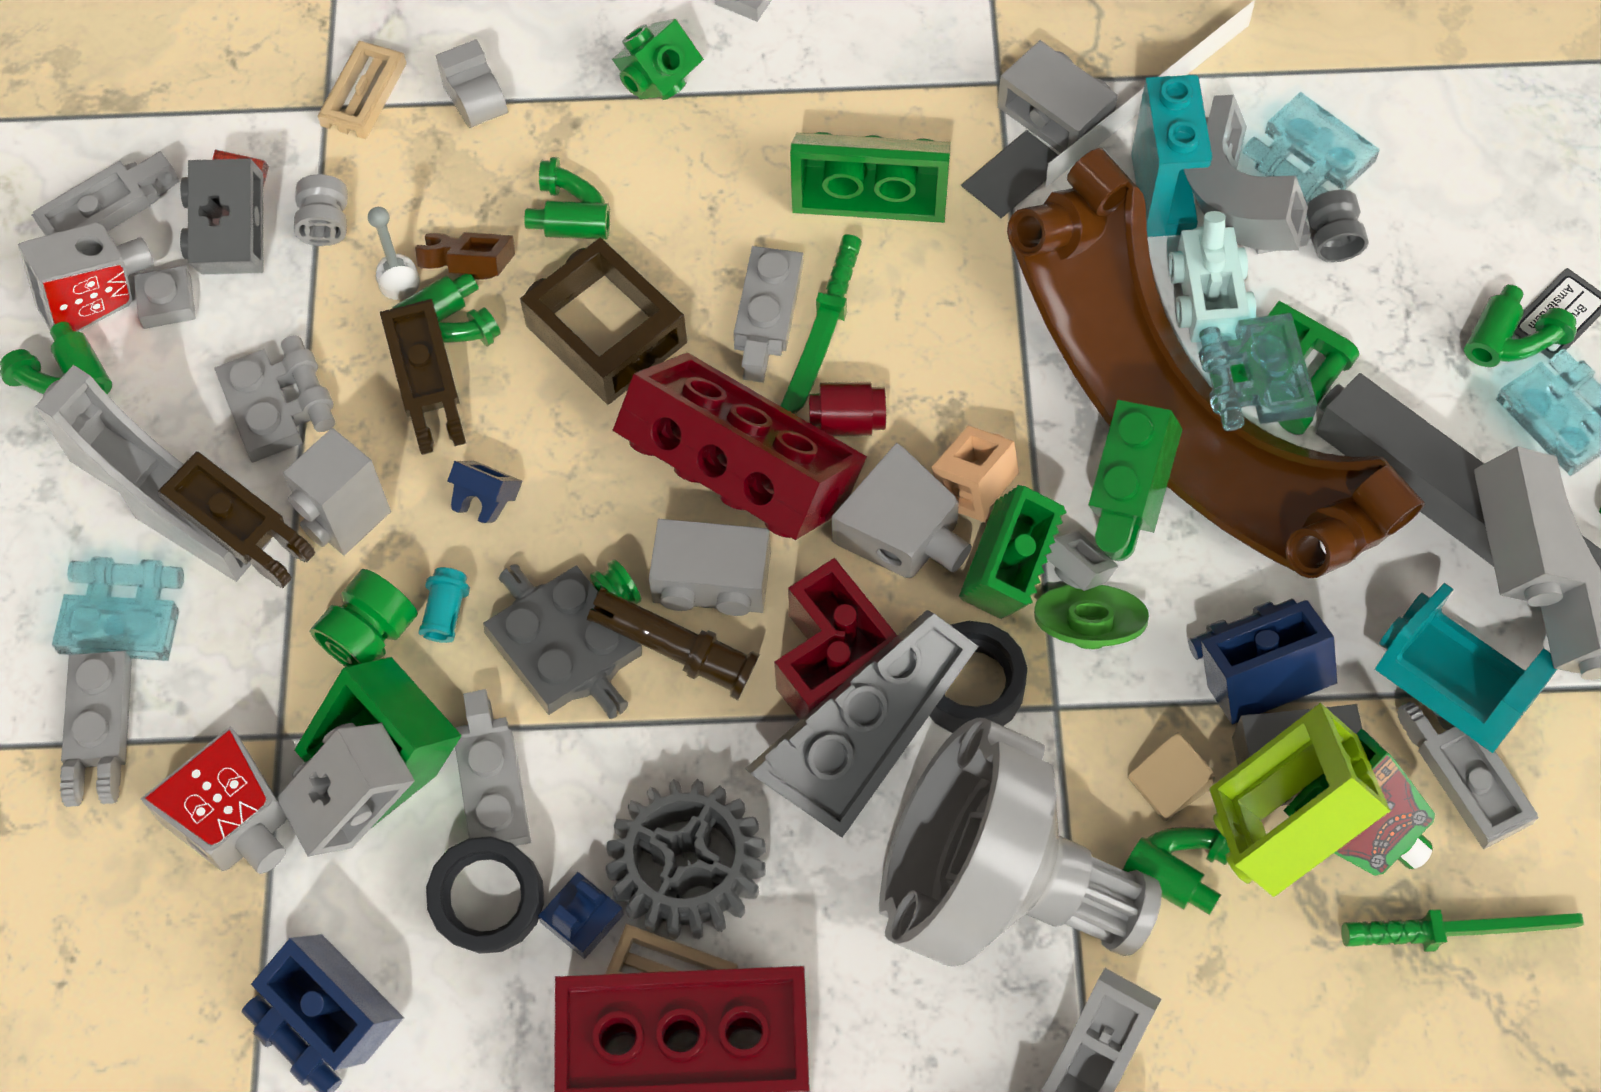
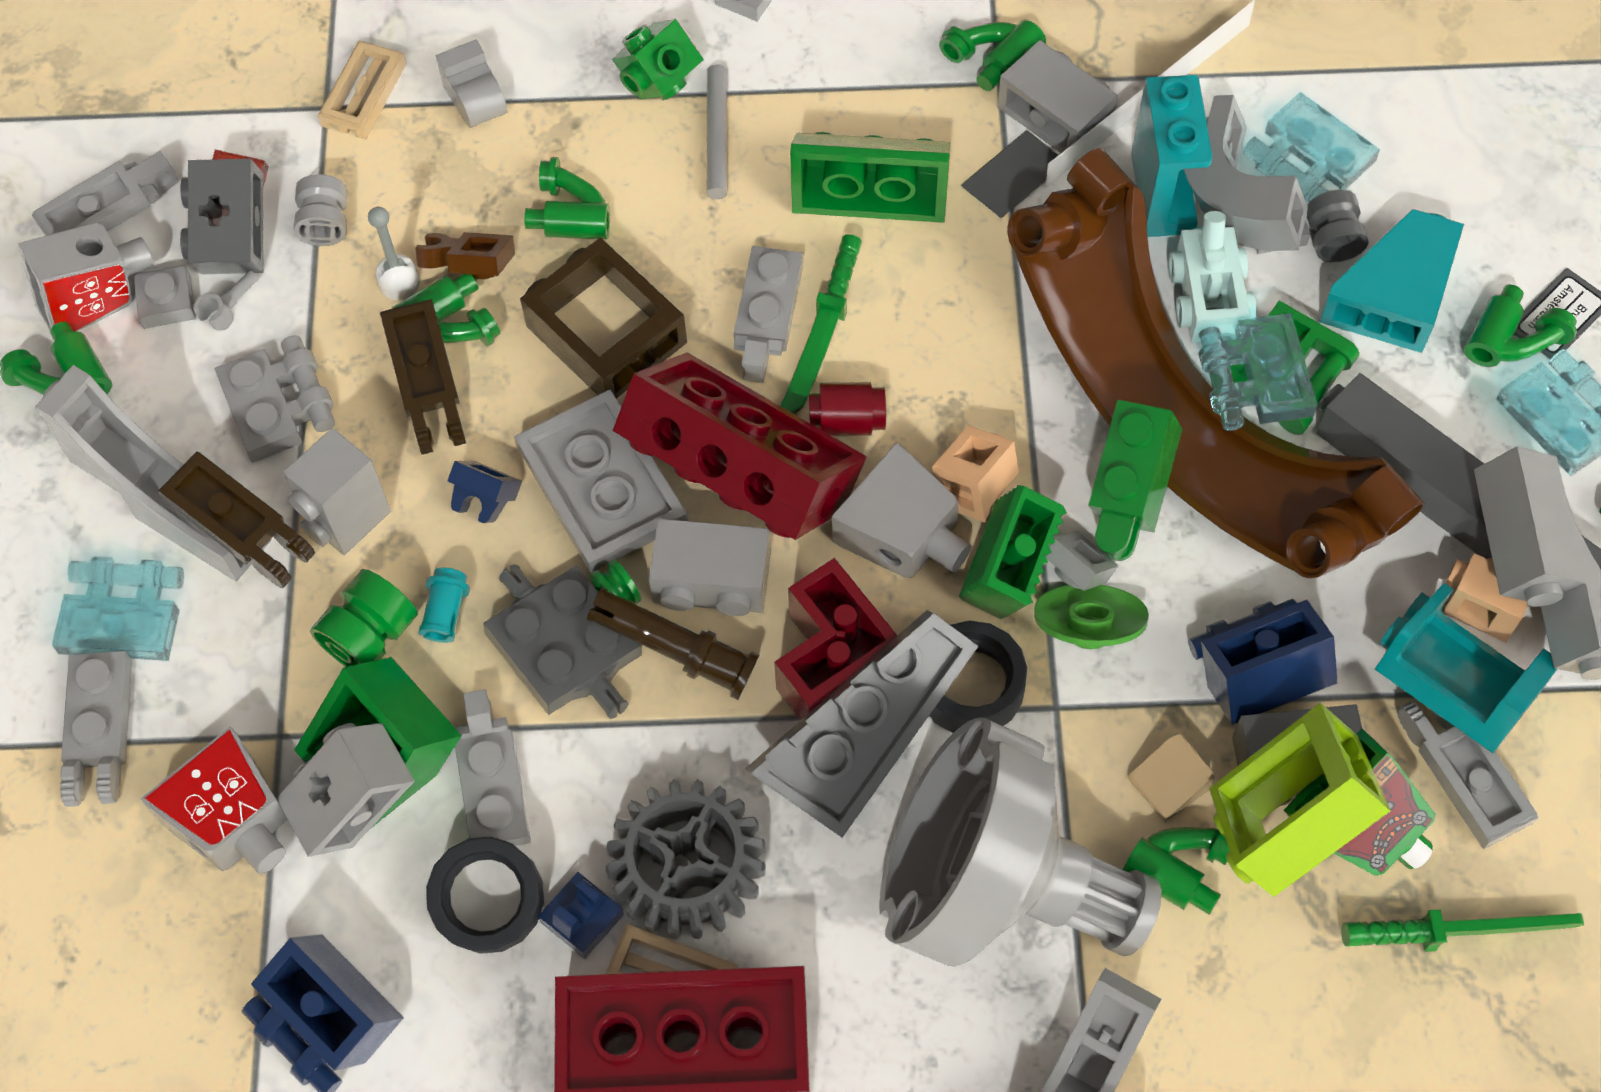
(210, 302): none -> light grey hand
(597, 481): none -> light grey plate
(716, 132): none -> light grey bar
(1013, 44): none -> green plant
(1398, 283): none -> teal slope
(1478, 599): none -> light nougat brick

